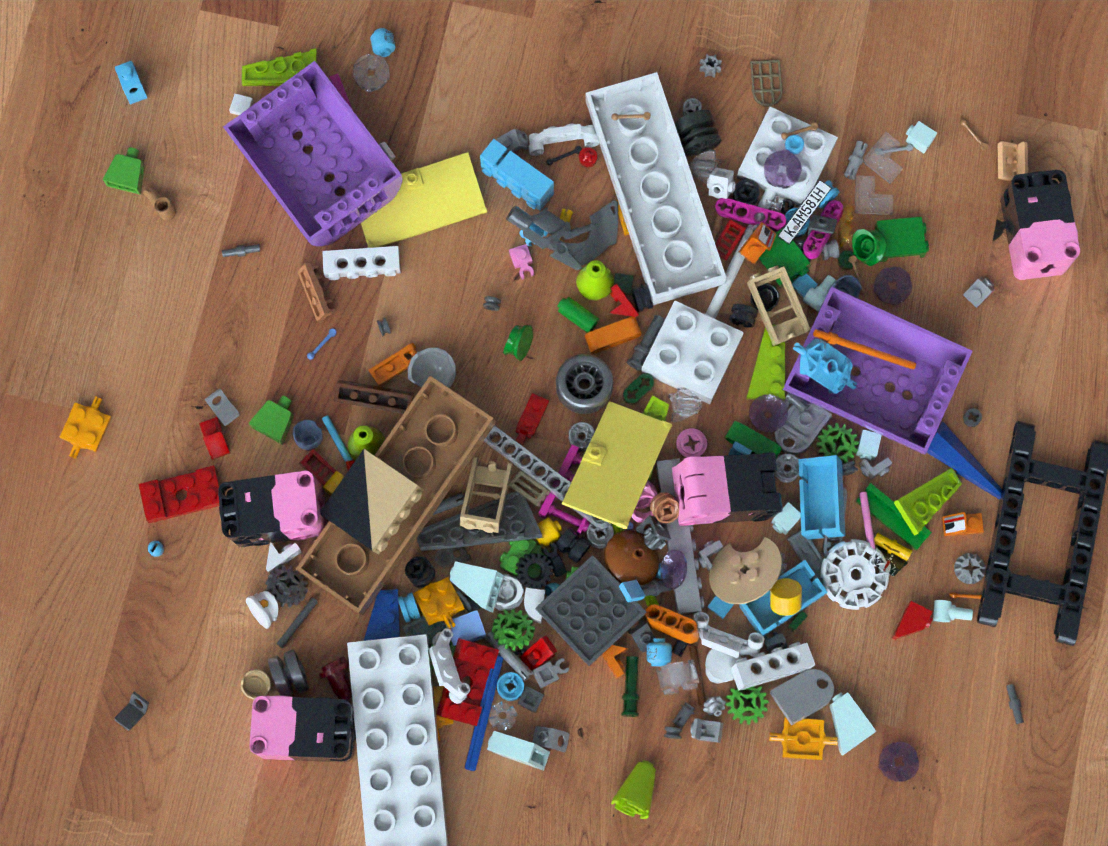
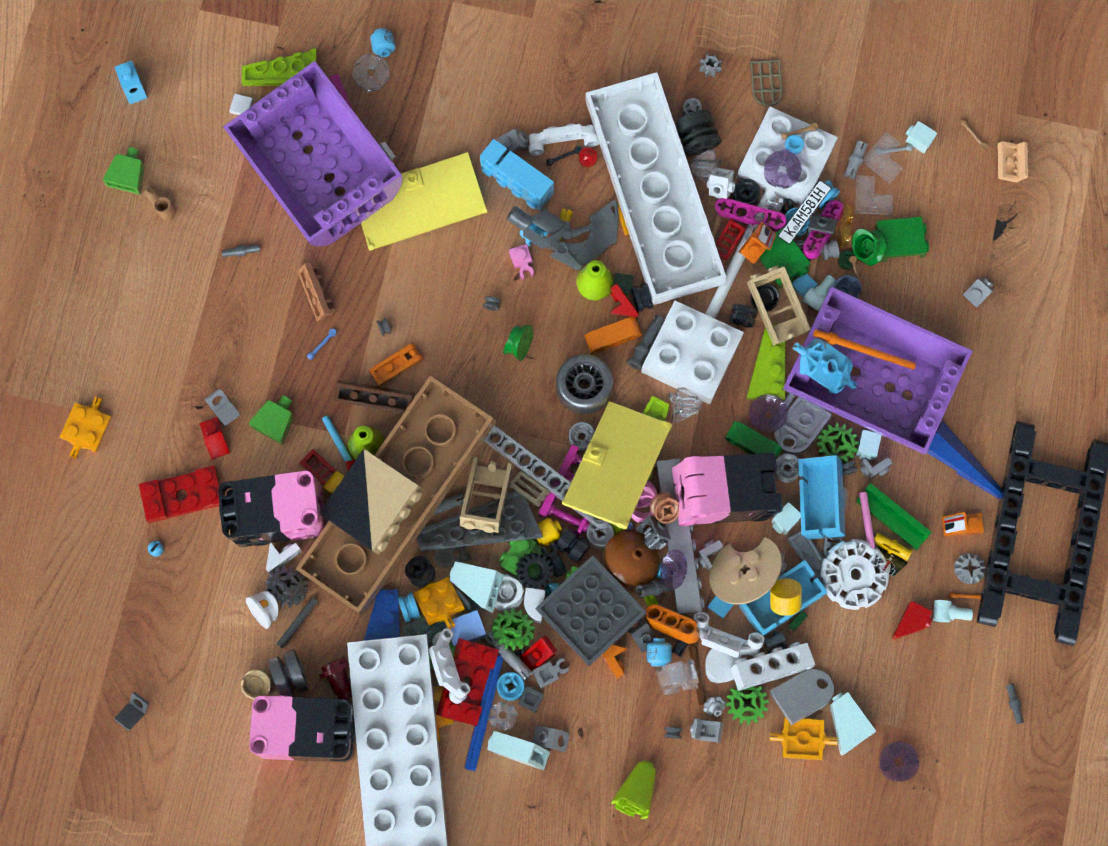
(307, 434): sand blue hair -> none
(333, 258): white brick -> none
(432, 363): light grey cylinder -> none
(531, 418): red hinge -> none
(578, 314): green brick -> none
(630, 696): dark green pin -> none
(632, 591): medium azure tile -> none
(635, 386): dark green beam -> none
(646, 116): medium nougat hinge -> none
(683, 715): dark grey pin -> none
(696, 436): bright pink gear -> none
(738, 449): medium azure tile -> none
(798, 402): dark grey pin -> none
(892, 275): clear purple plate -> none
(927, 499): lime wing -> none
(970, 423): dark grey bush -> none
(1040, 224): piece -> none

